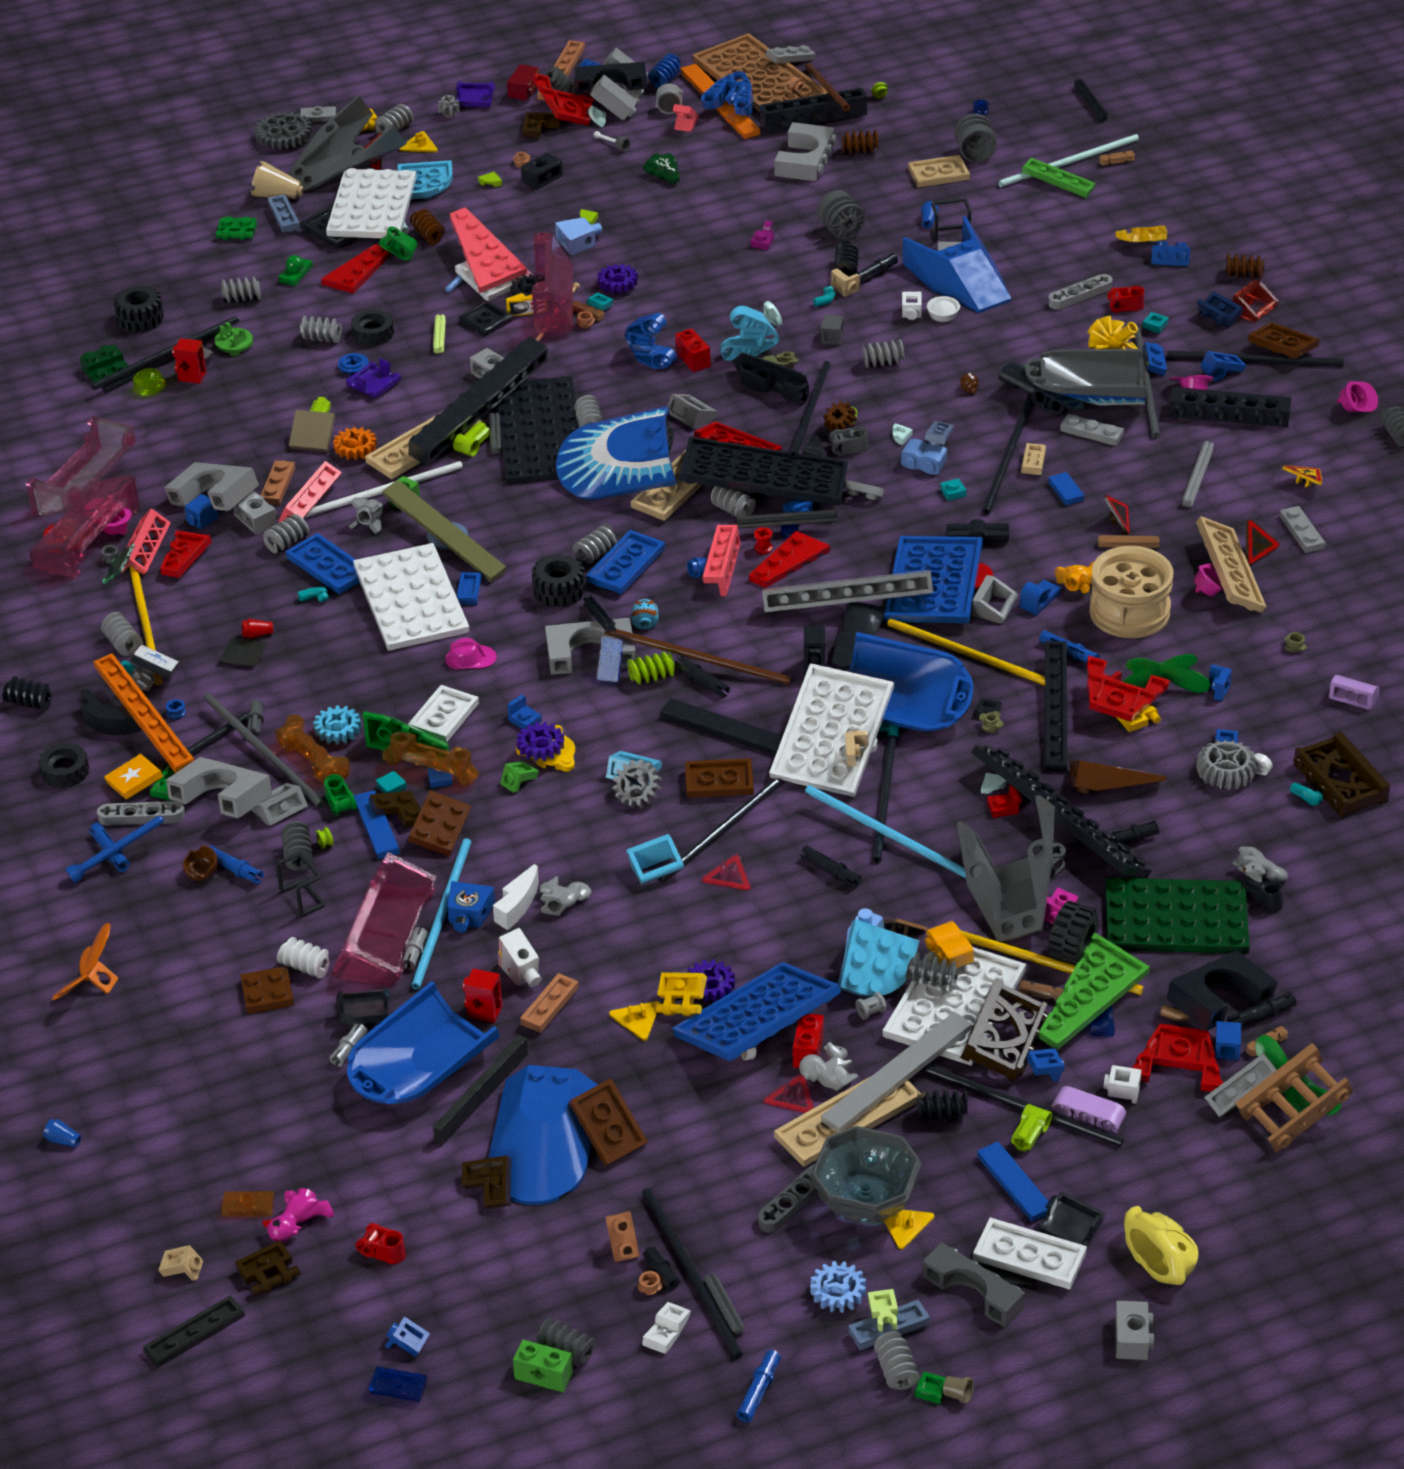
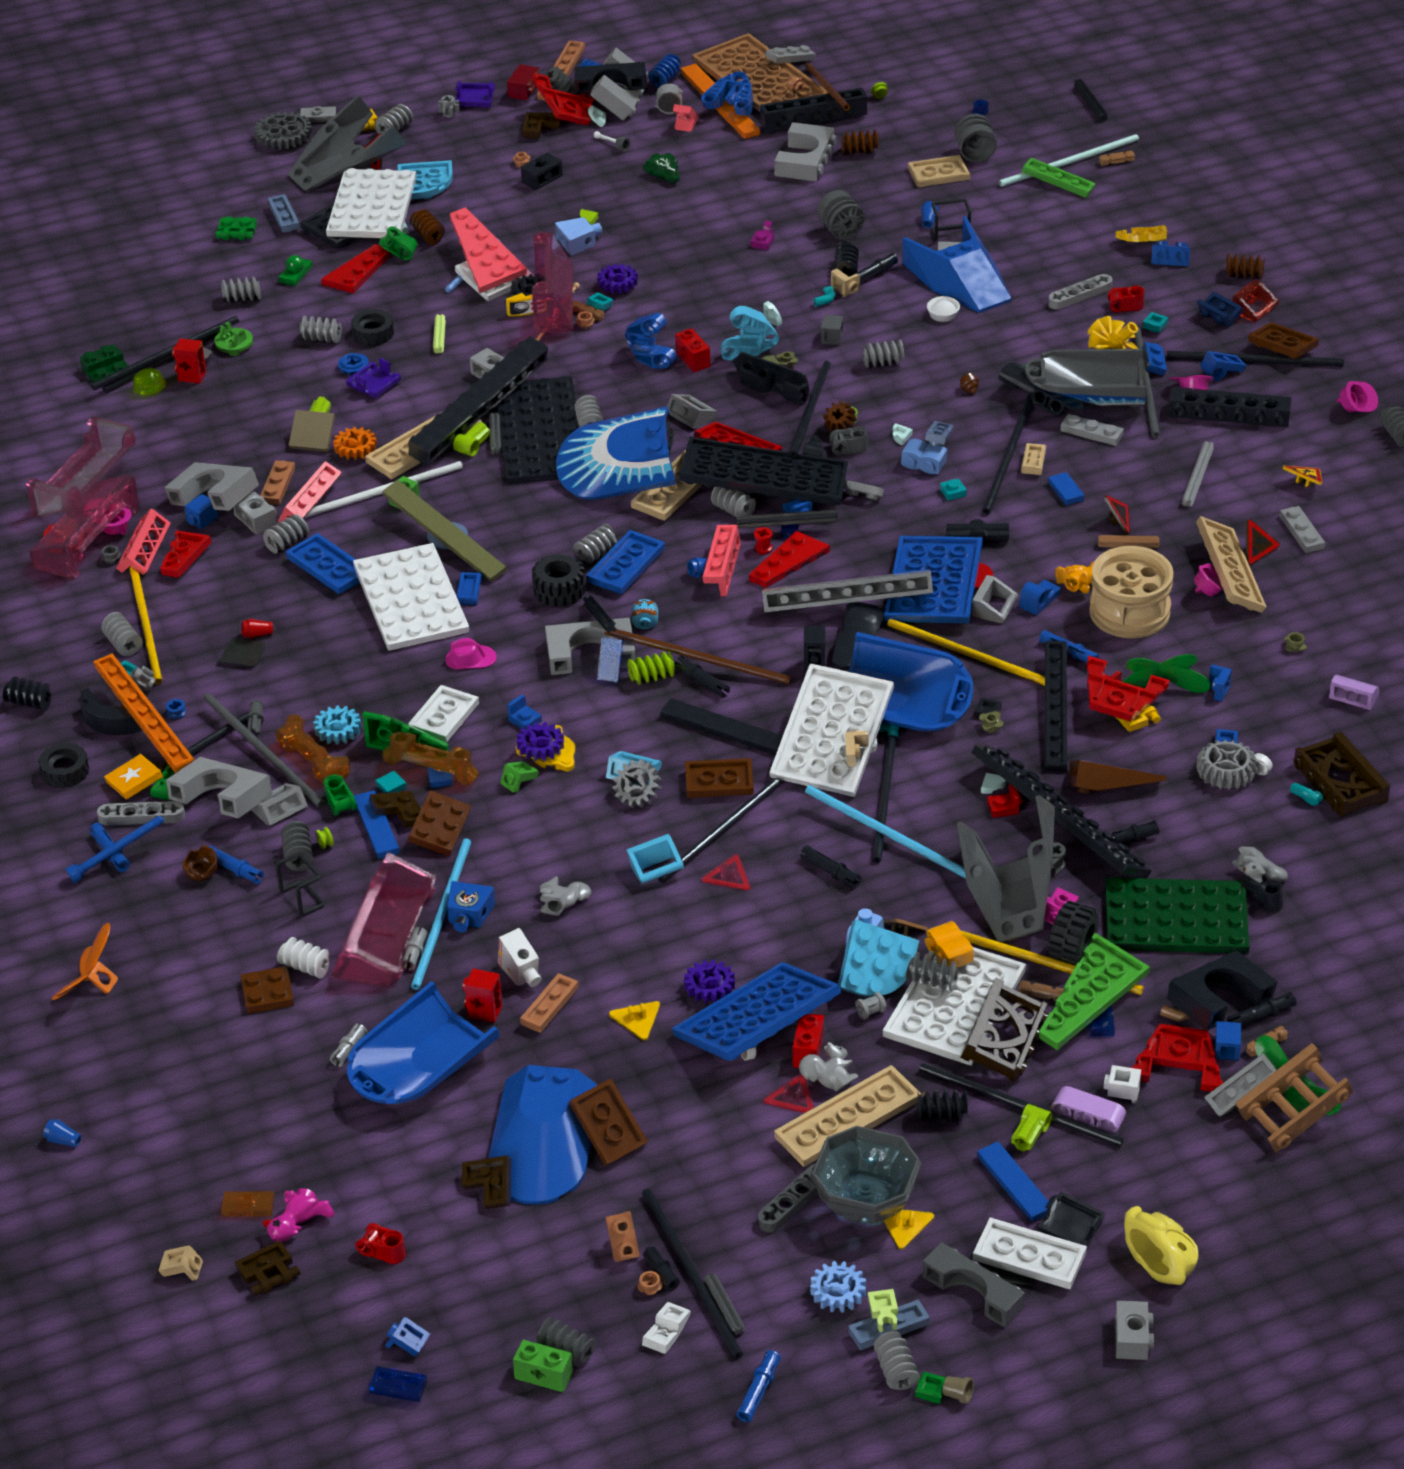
(118, 563): clear green piece -> none
(138, 308): black tyre -> none
(154, 661): tile -> none
(193, 1331): pearl dark grey tile -> none
(273, 182): tan cone -> none
(319, 592): teal arm -> none
(363, 1006): black piece -> none
(368, 513): light grey brick -> none
(419, 143): yellow piece -> none
(480, 1090): pearl dark grey tile -> none
(485, 318): black tile -> none
(490, 178): lime tile -> none
(516, 898): white slope -> none
(681, 985): yellow plate -> none
(896, 1072): light grey tile -> none
(911, 310): white brick -> none
(1046, 1062): blue bracket -> none

